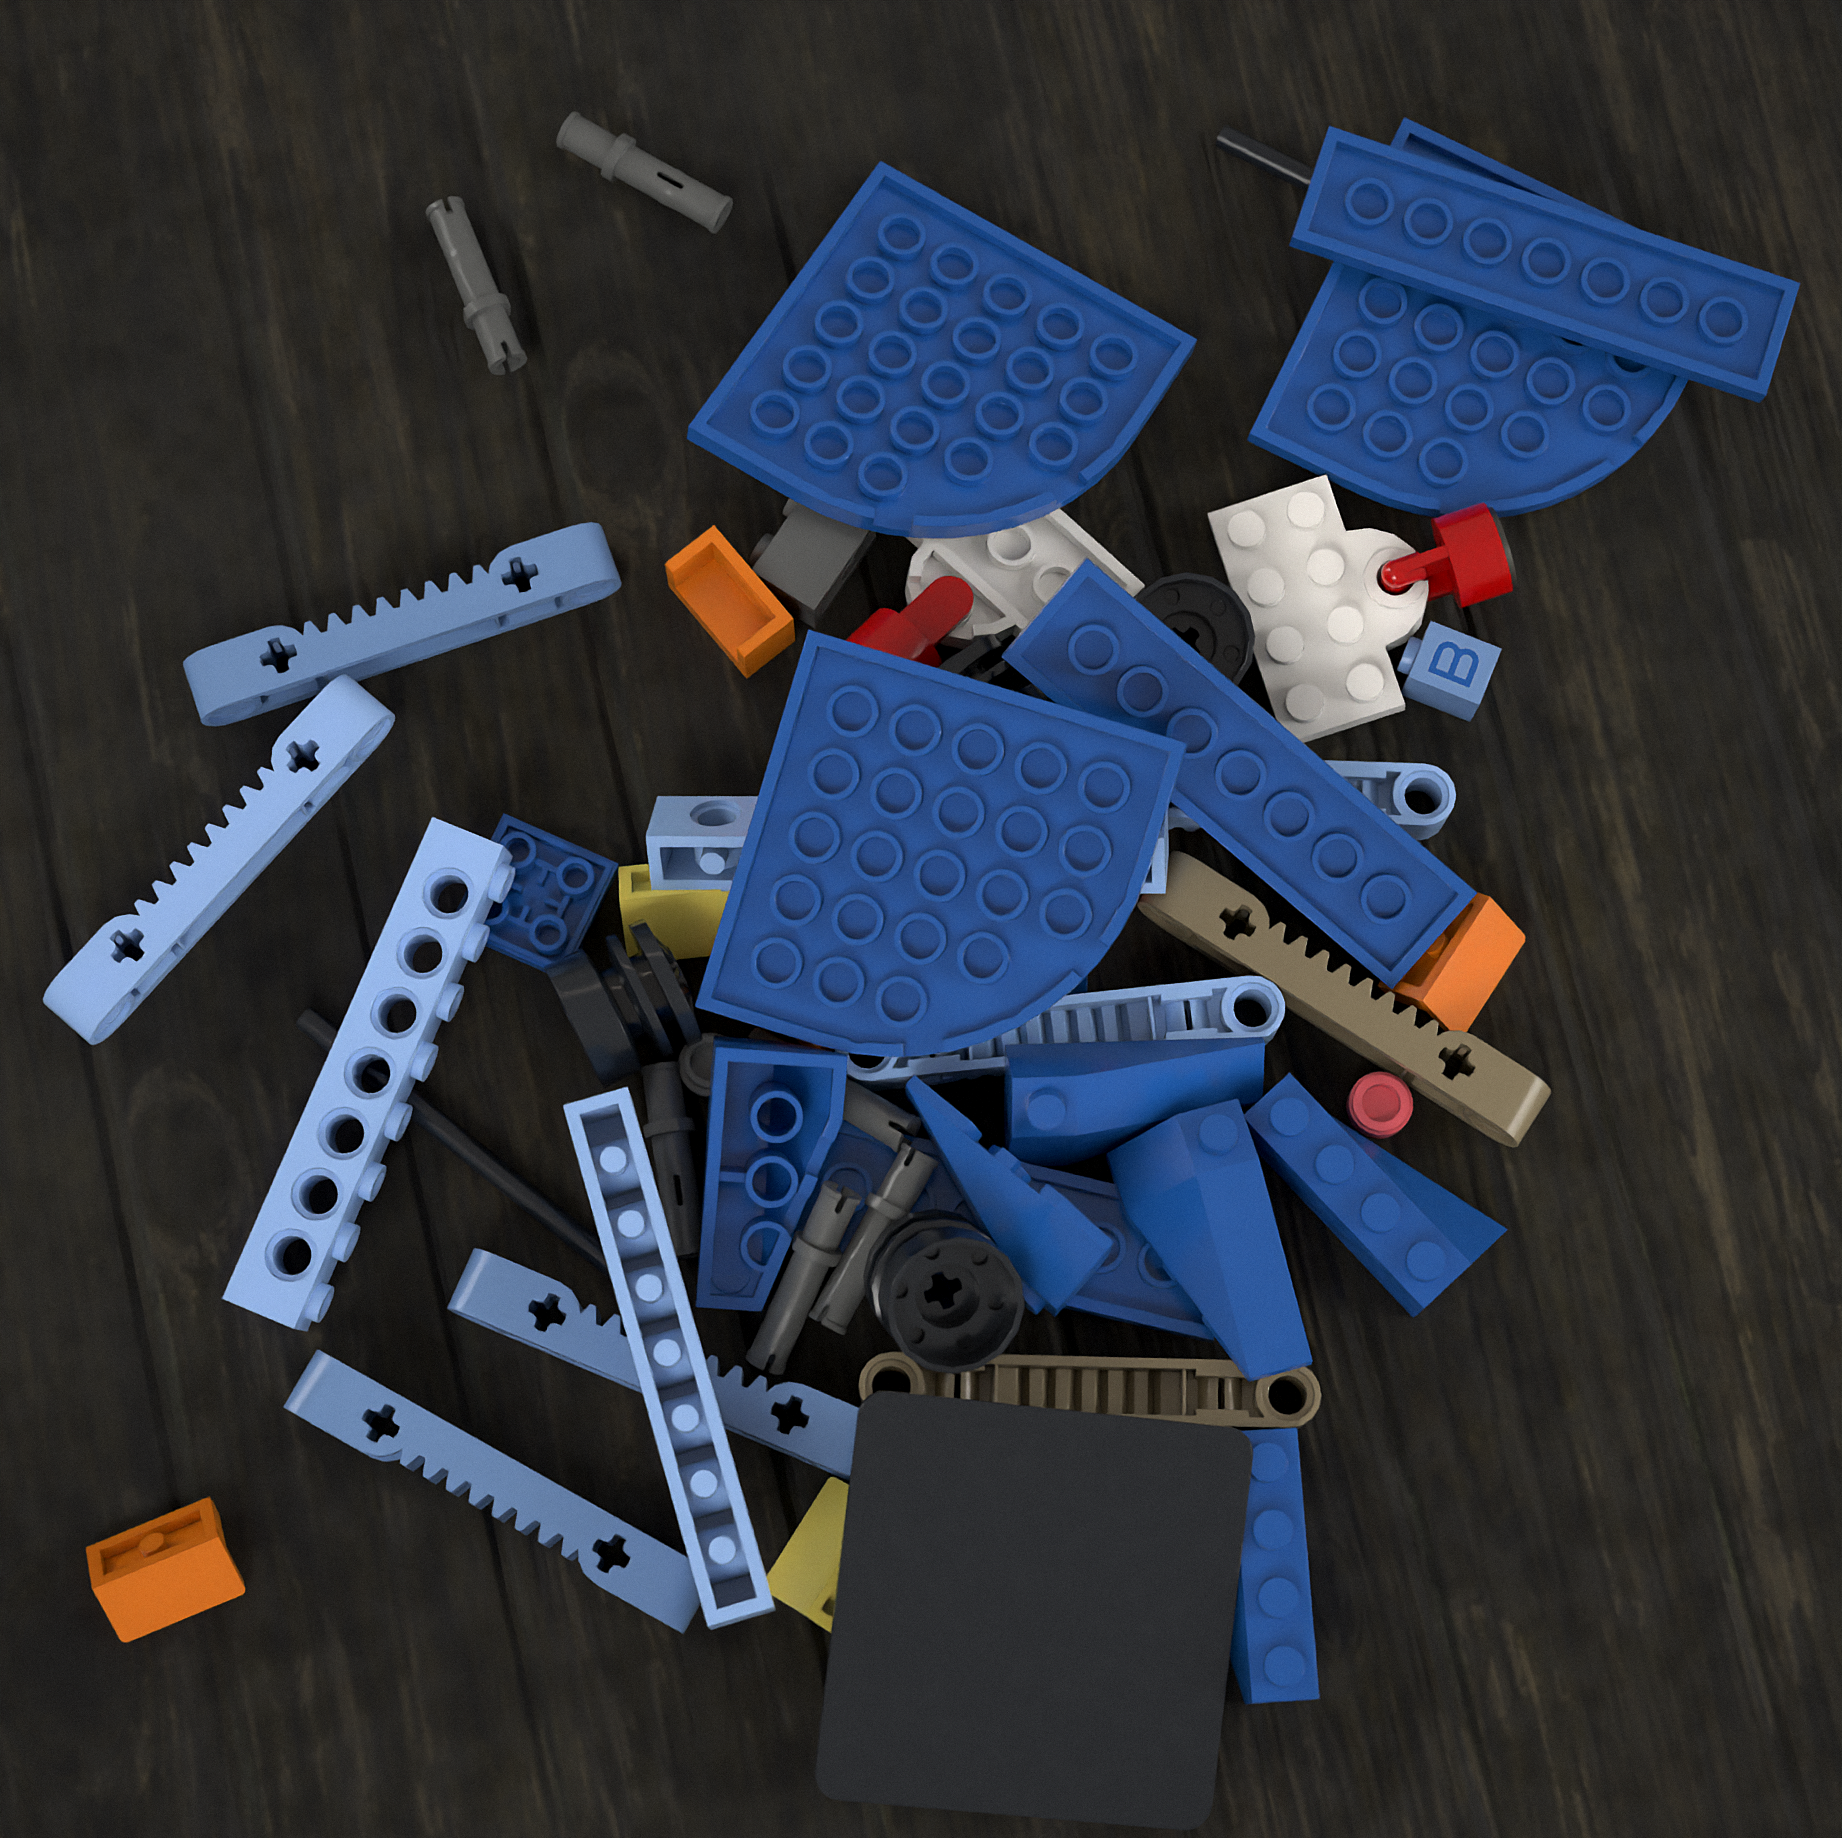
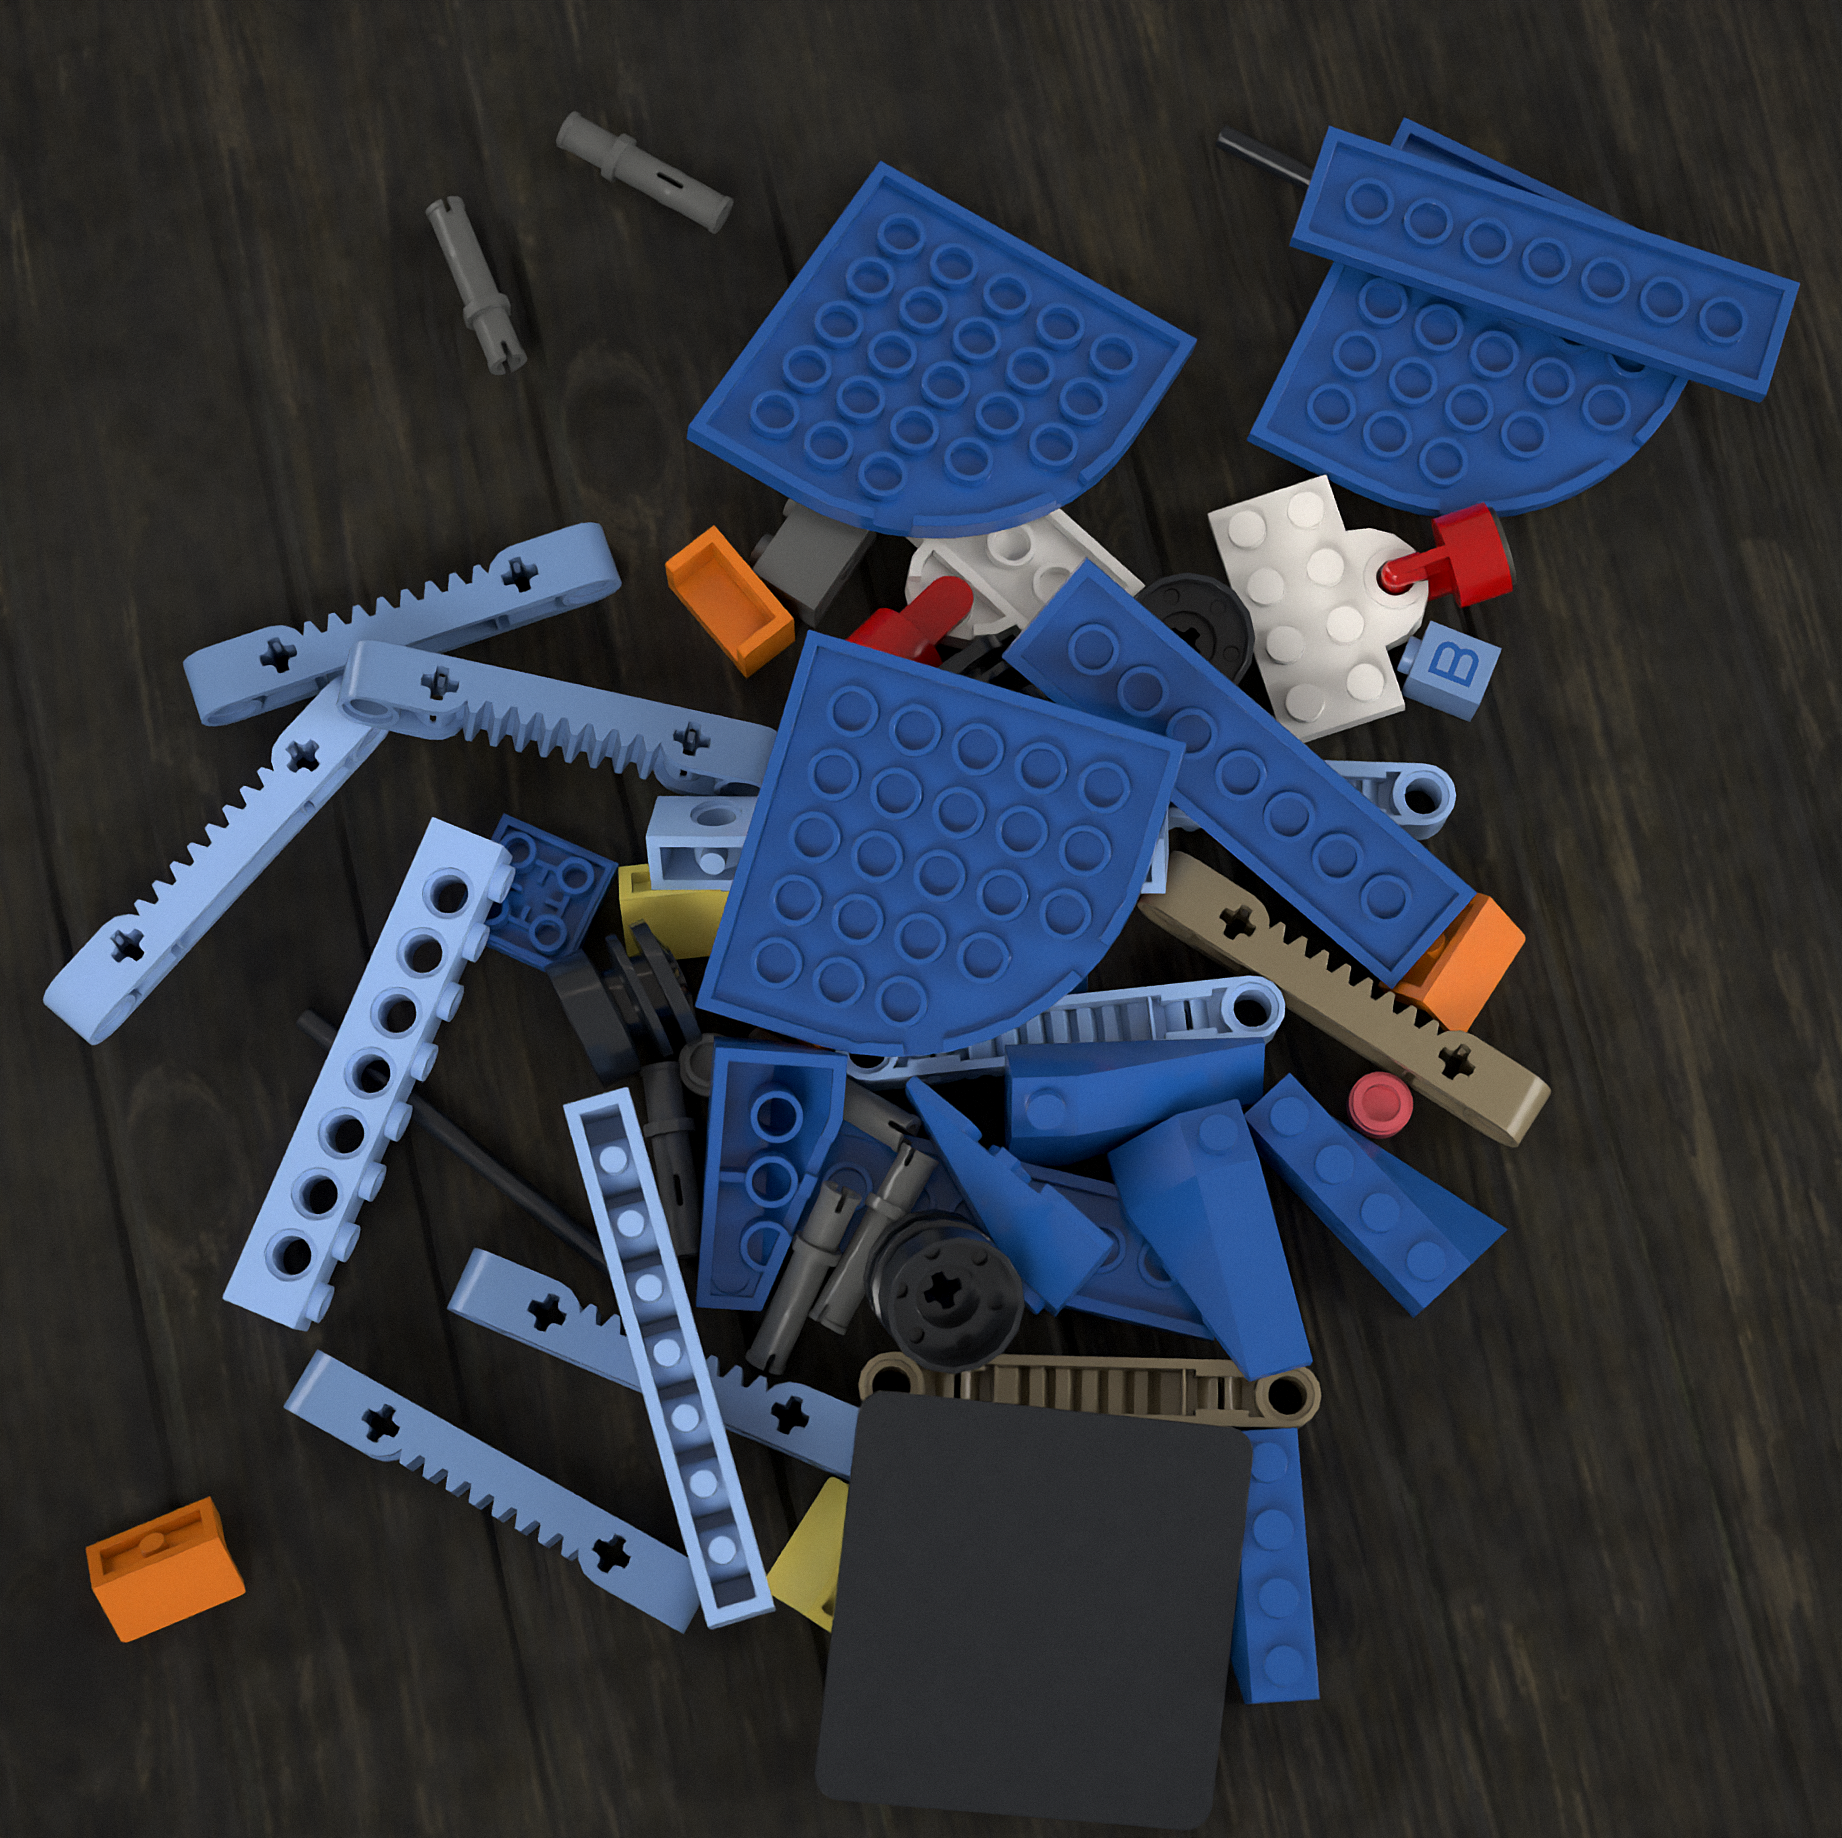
(394, 689): none -> medium blue gear

